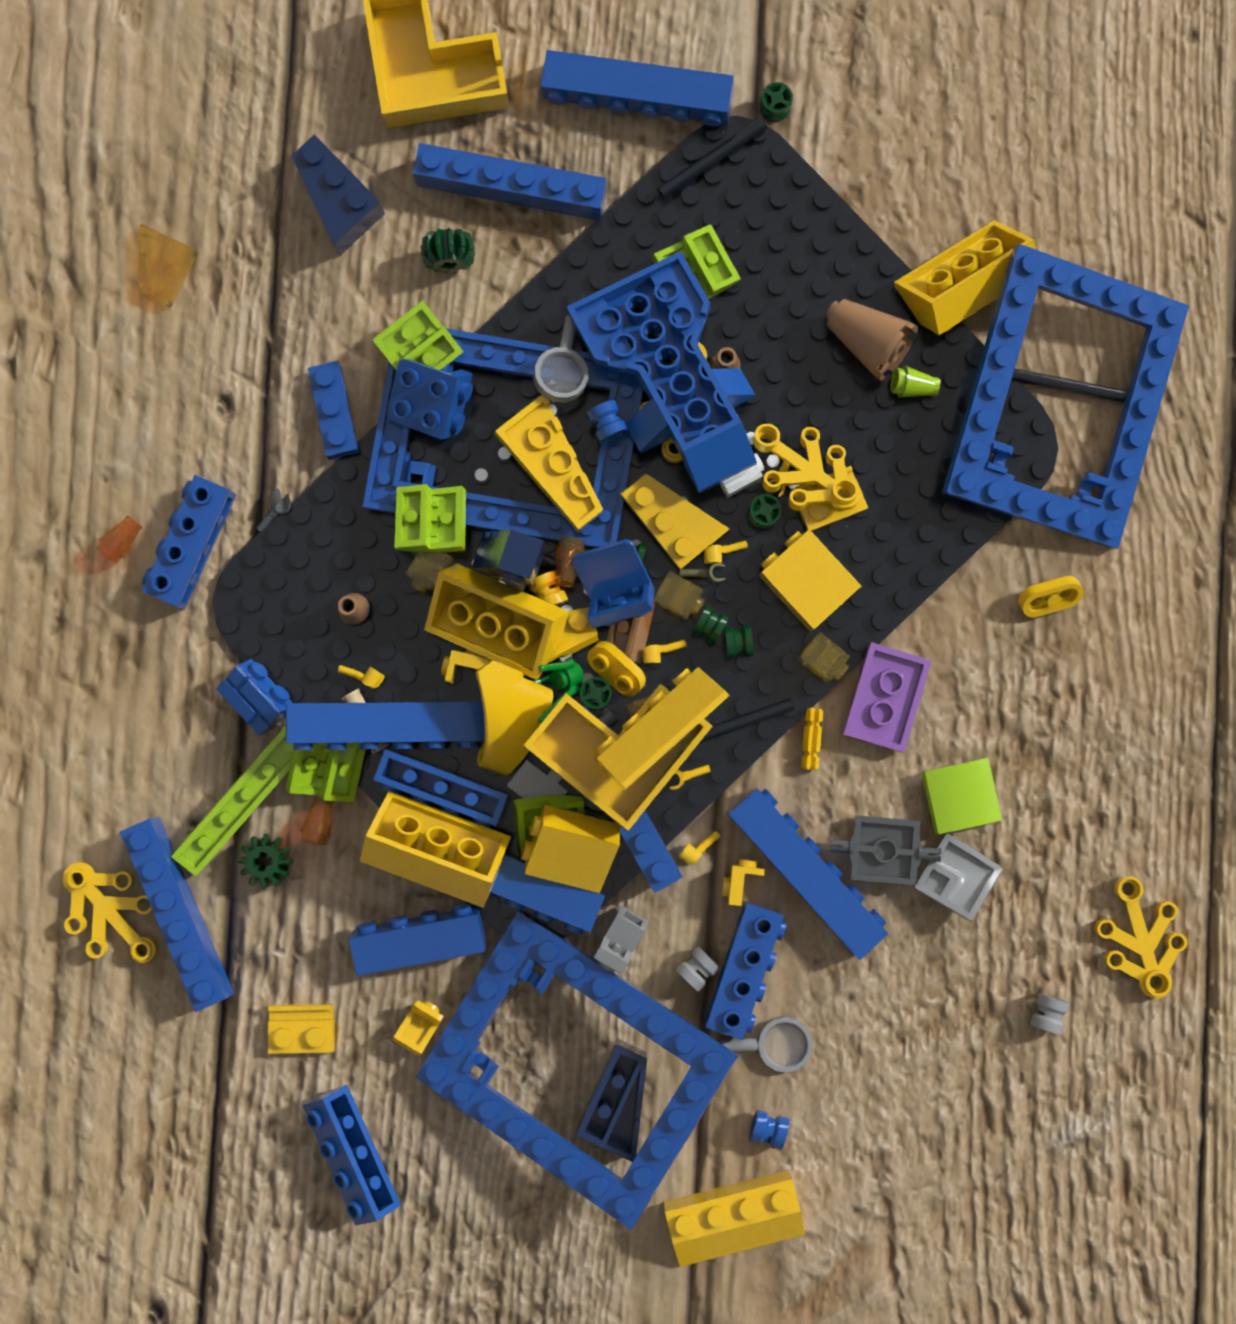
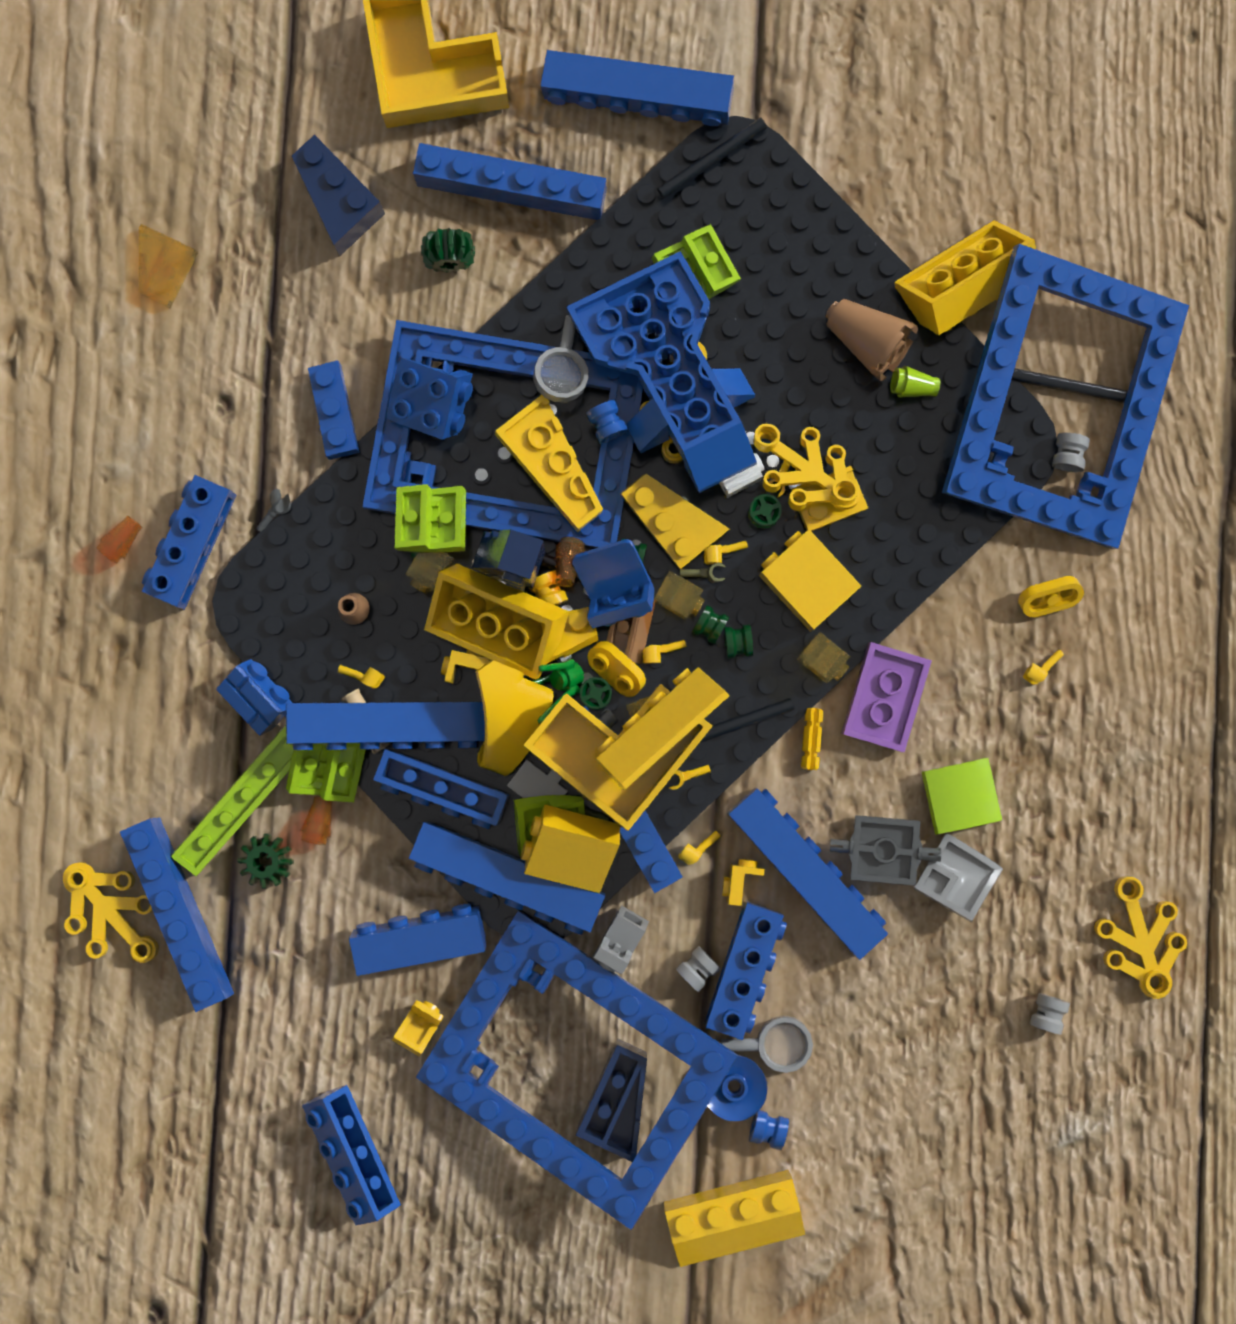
(301, 1028): yellow plate -> none
(418, 338): lime slope -> none
(434, 848): yellow slope -> none
(727, 353): medium nougat cone -> none
(747, 1099): none -> blue dish
(777, 94): dark green wheel -> none
(1036, 674): none -> yellow hand
(1070, 452): none -> light grey wheel

